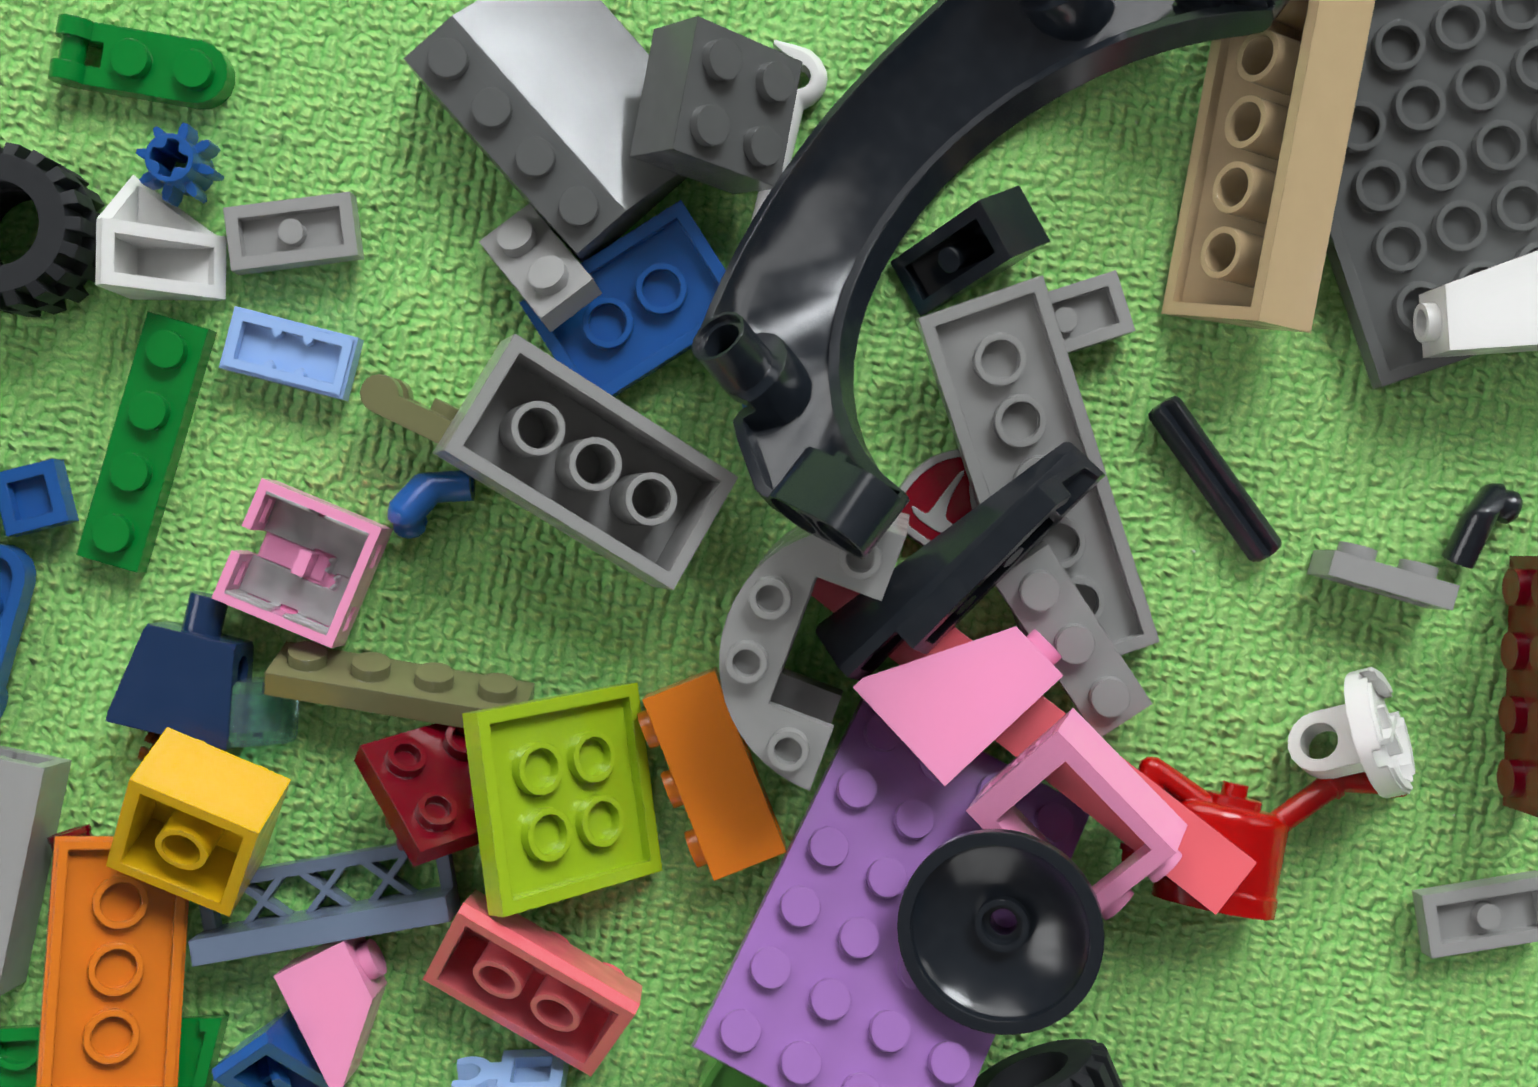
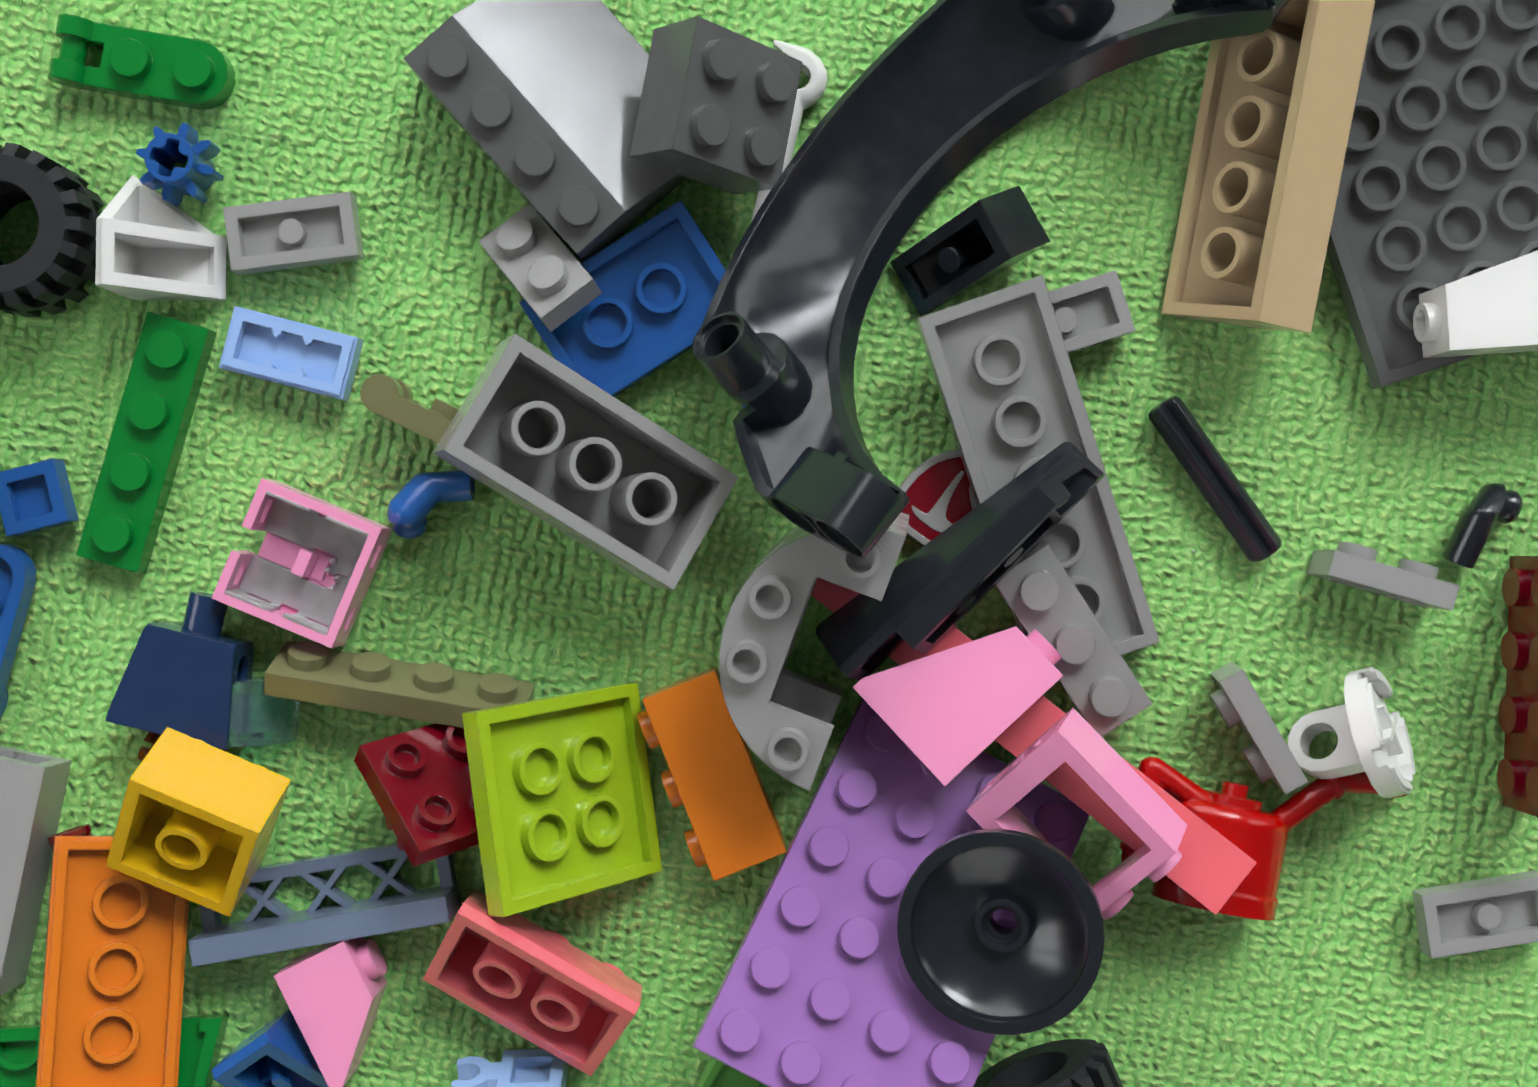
(1268, 751): none -> light grey plate

